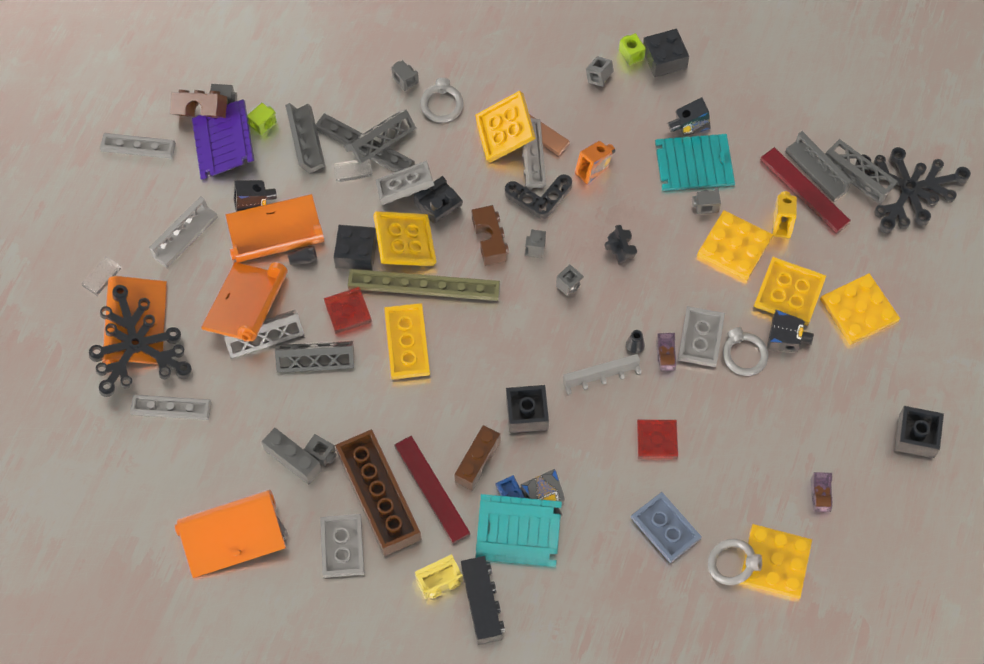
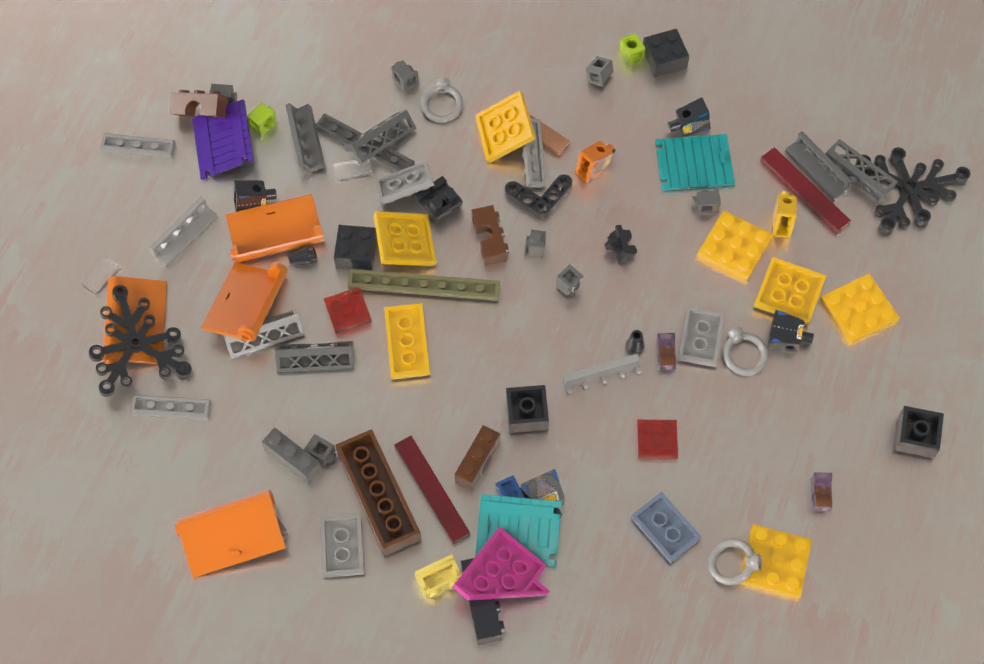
(502, 571): none -> dark pink wing

